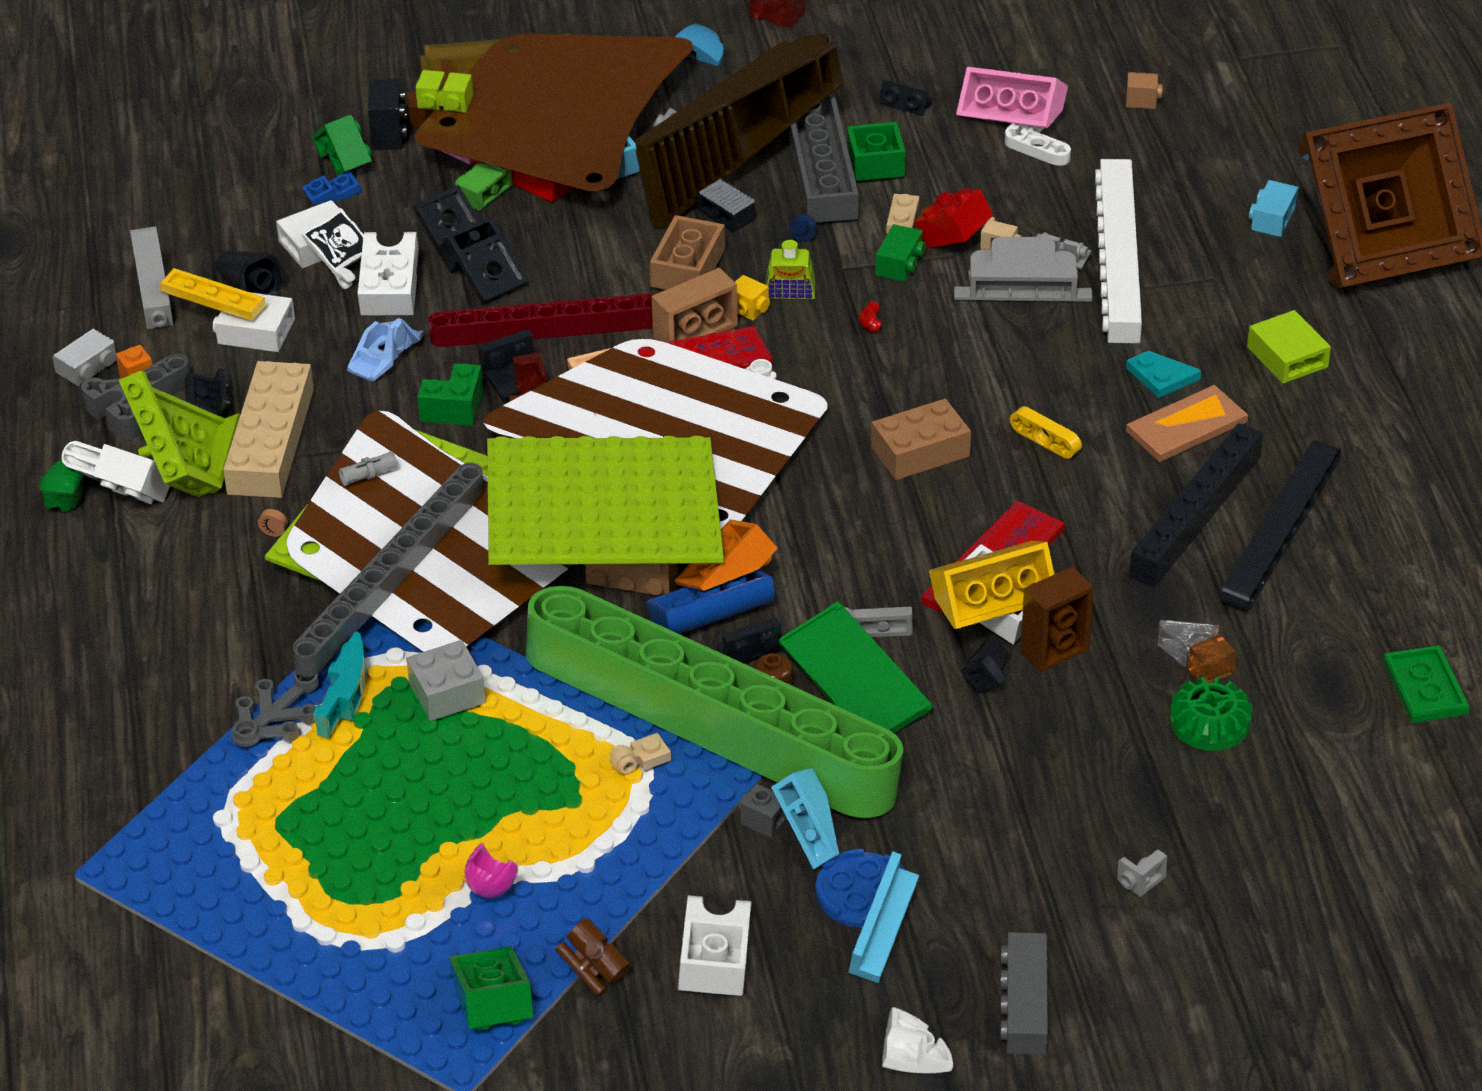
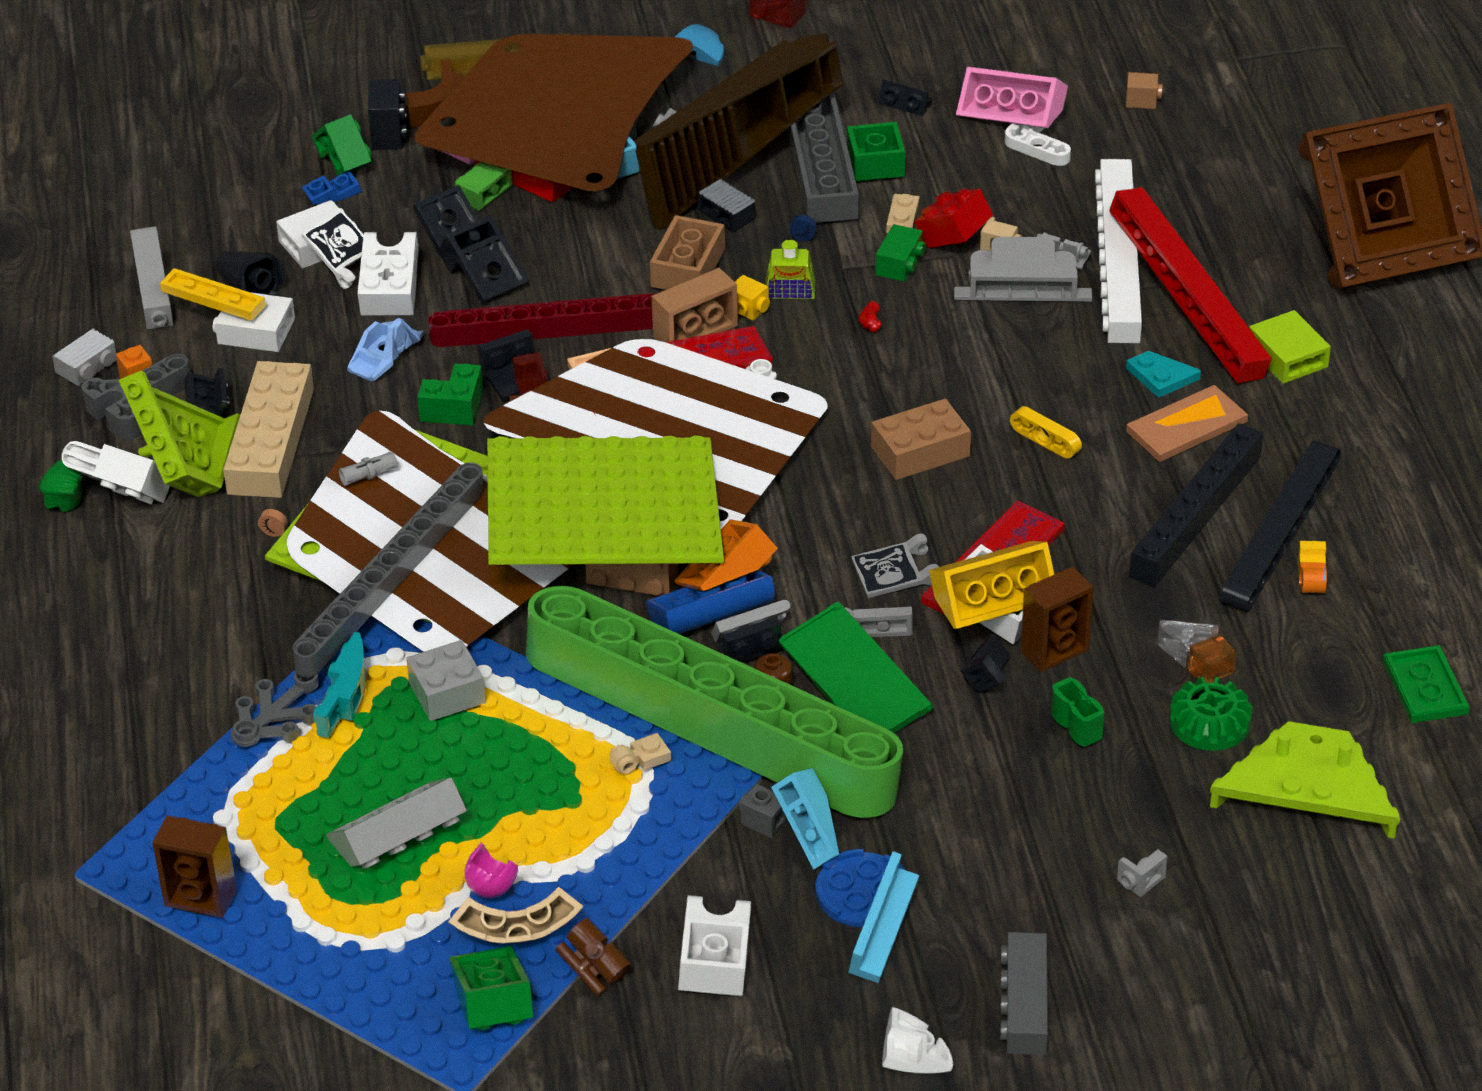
(194, 866): none -> reddish brown brick
(398, 822): none -> light grey slope
(453, 96): lime piece -> none
(519, 925): none -> tan brick
(749, 618): none -> light grey hinge
(892, 567): none -> flag
(1077, 711): none -> green brick
(1190, 285): none -> red brick
(1274, 208): medium azure brick -> none
(1311, 772): none -> lime piece
(1312, 566): none -> leg

